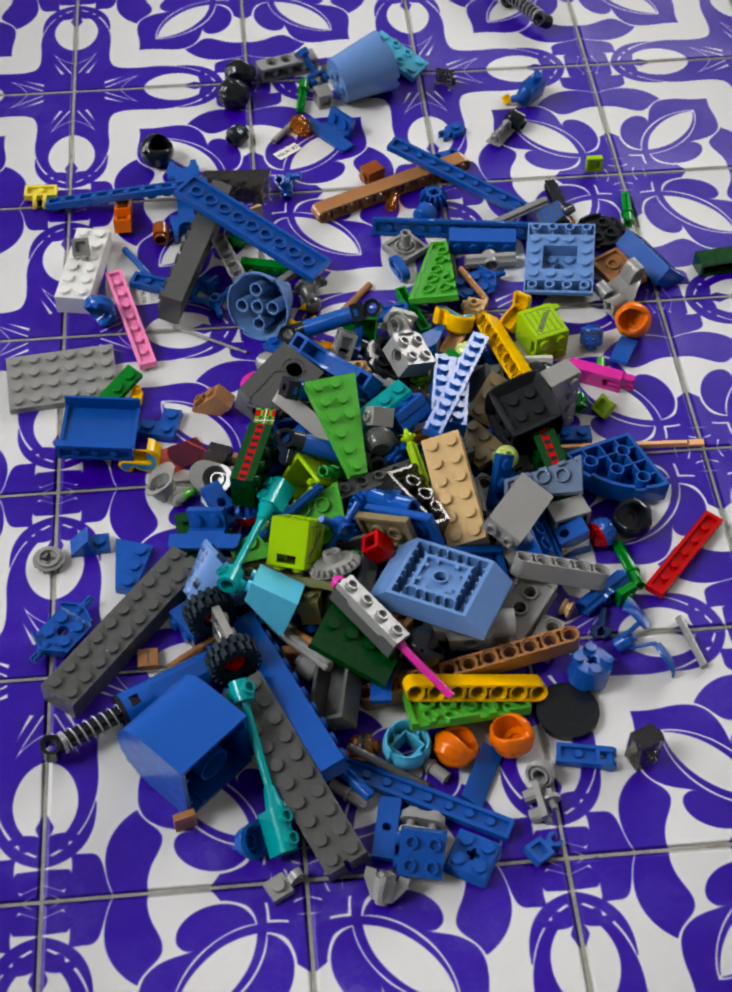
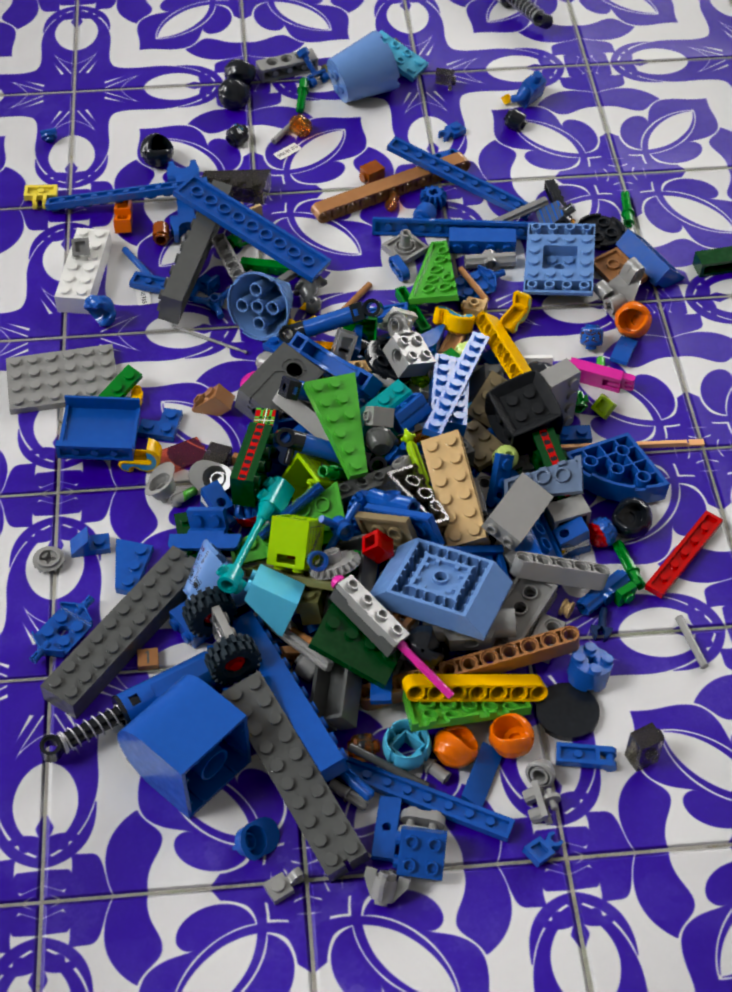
(49, 135): none -> blue plate
(131, 319): bright pink plate -> none
(184, 820): medium nougat tile -> none
(193, 651): medium nougat bar -> none
(276, 819): teal bar -> none
(285, 183): blue pin -> none
(323, 96): light grey brick -> none
(323, 563): none -> blue piece
(335, 130): blue plate -> none
(401, 462): none -> light grey piece
(480, 868): blue brick -> none
(501, 134): light grey hinge -> none
(542, 331): lime container -> none
(594, 163): lime plate -> none
(628, 638): blue plant -> none

